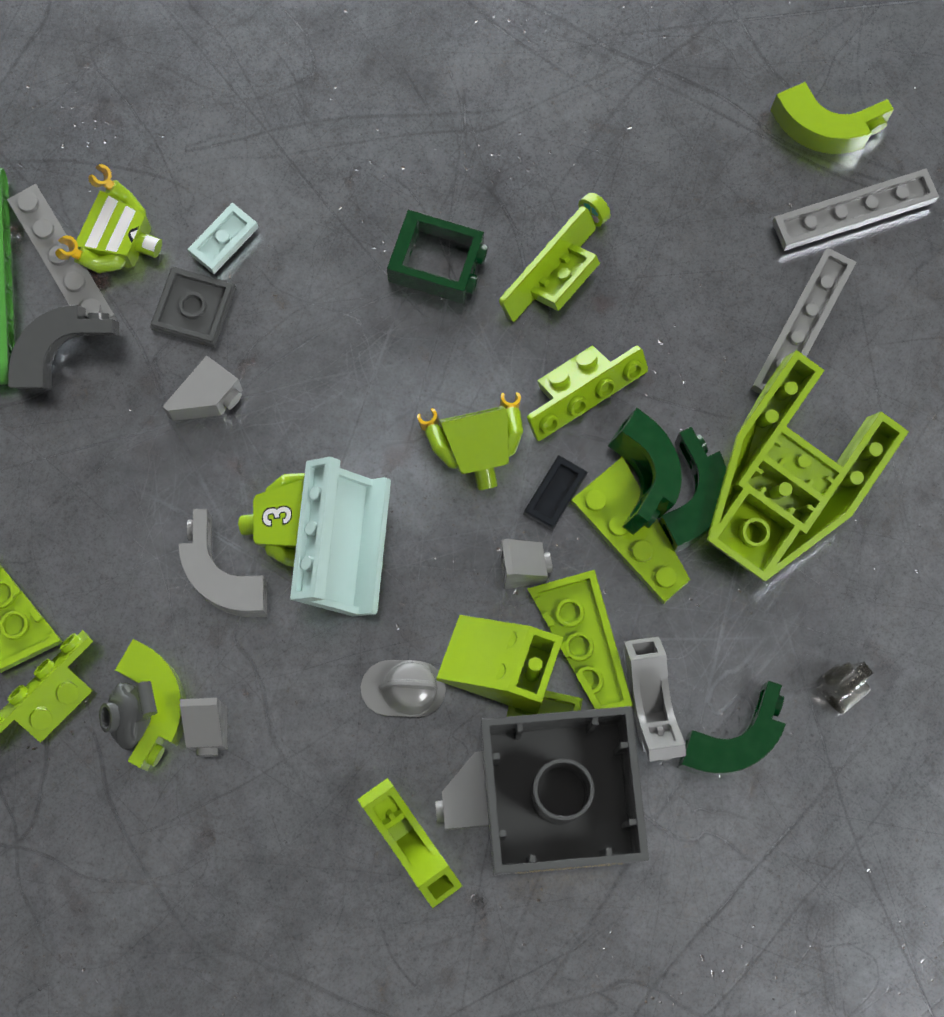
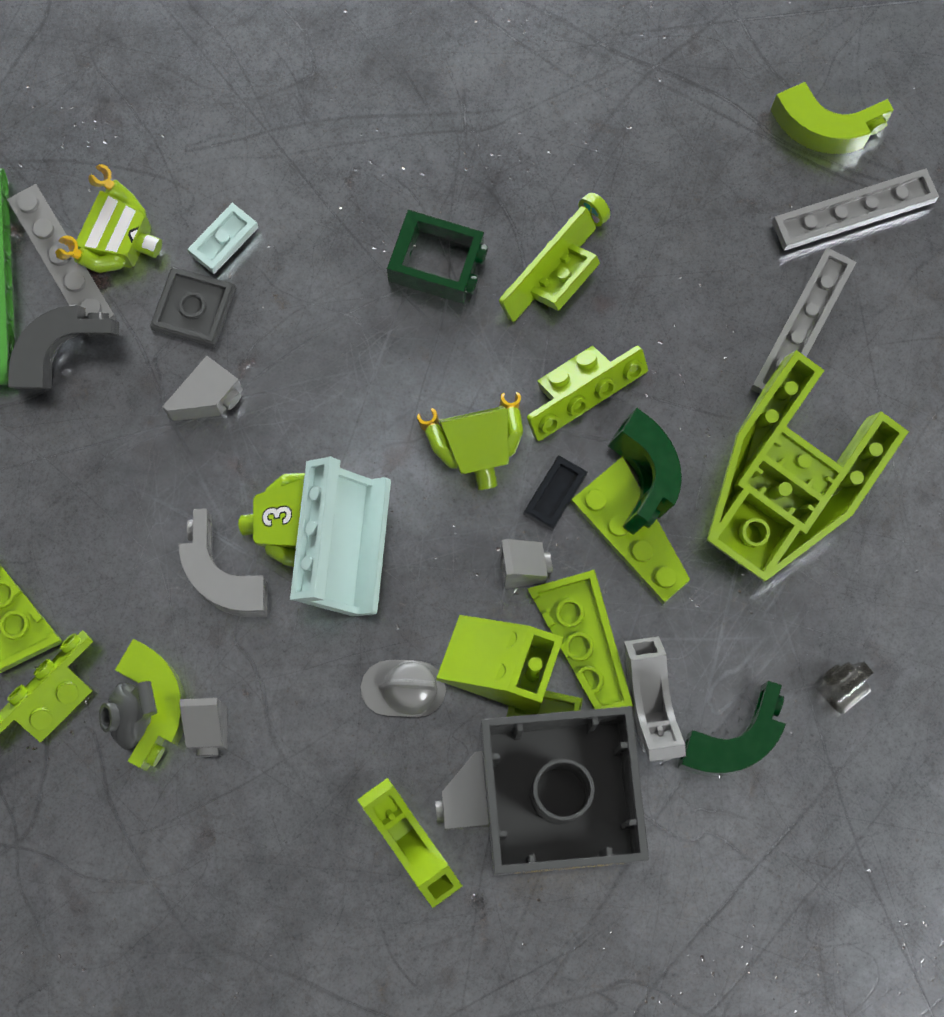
(693, 520): dark green arch -> none

